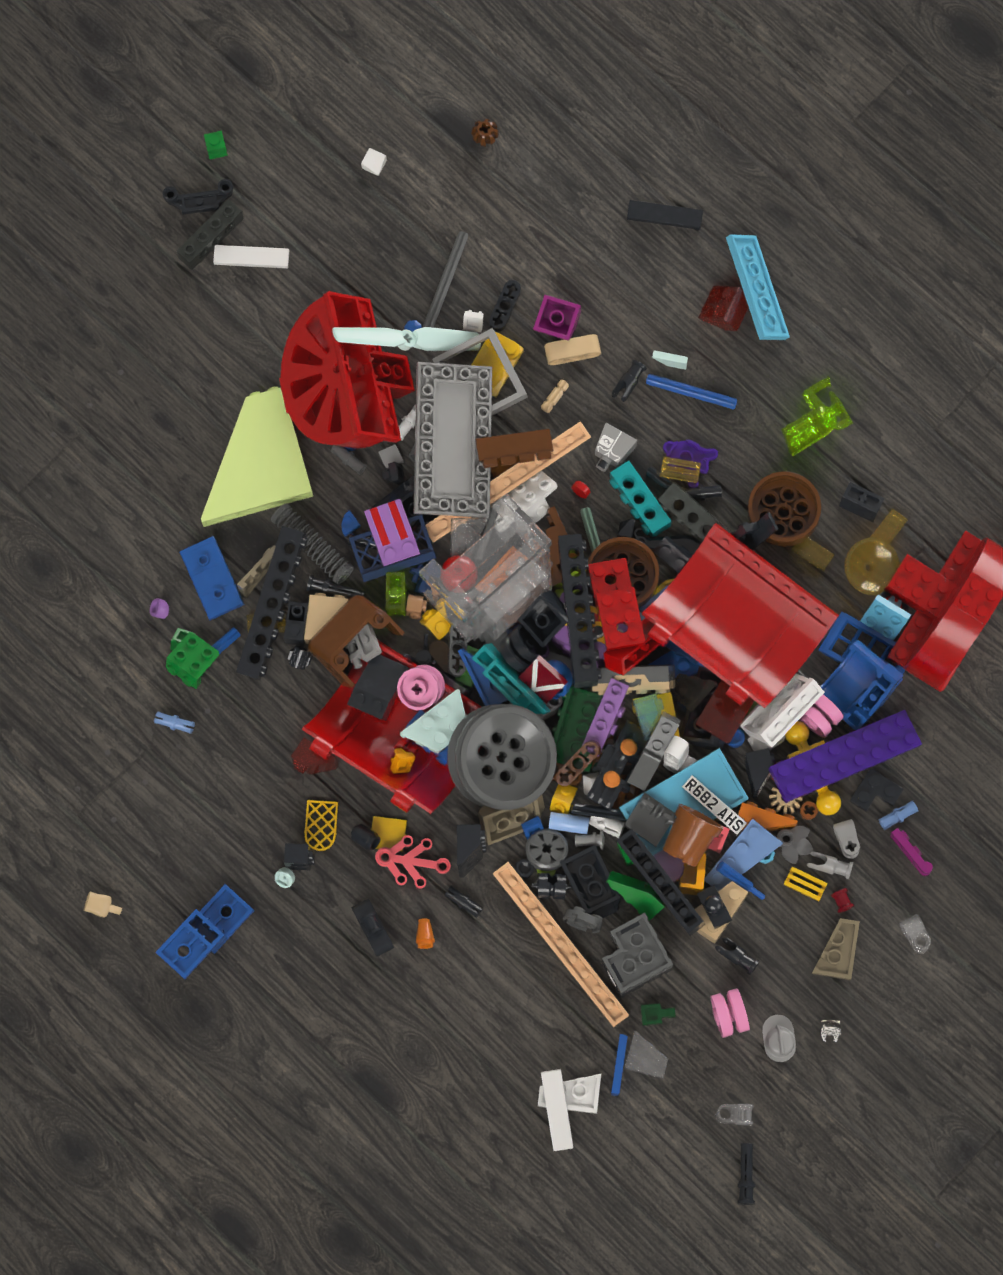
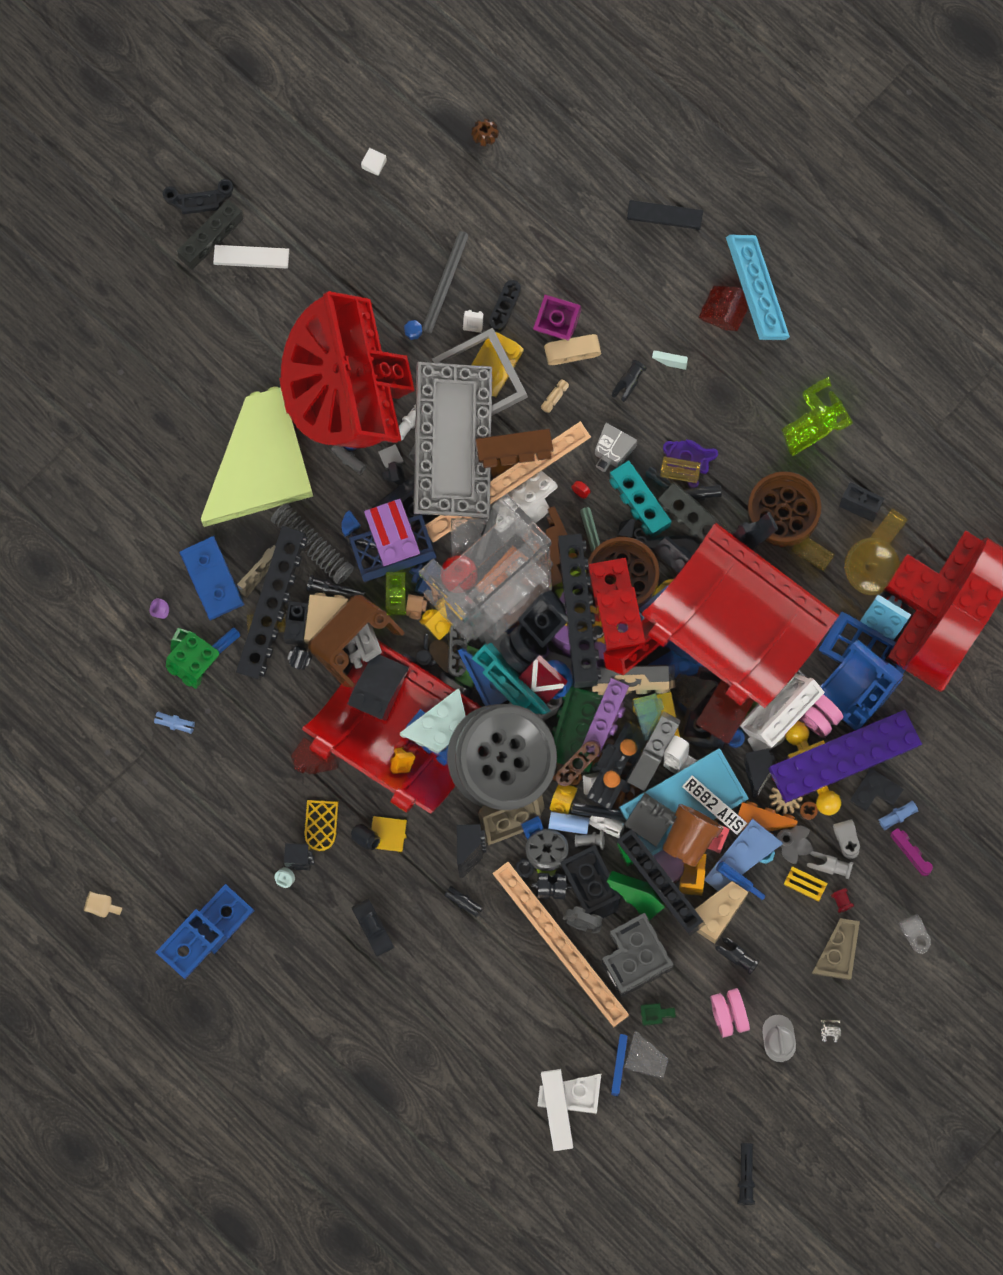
(215, 145): green brick -> none
(409, 861): coral plant -> none
(420, 677): bright pink wheel -> none
(424, 338): light aqua piece -> none
(424, 934): orange cone -> none
(691, 391): blue axle -> none
(714, 907): black tile -> none
(736, 1114): clear piece -> none

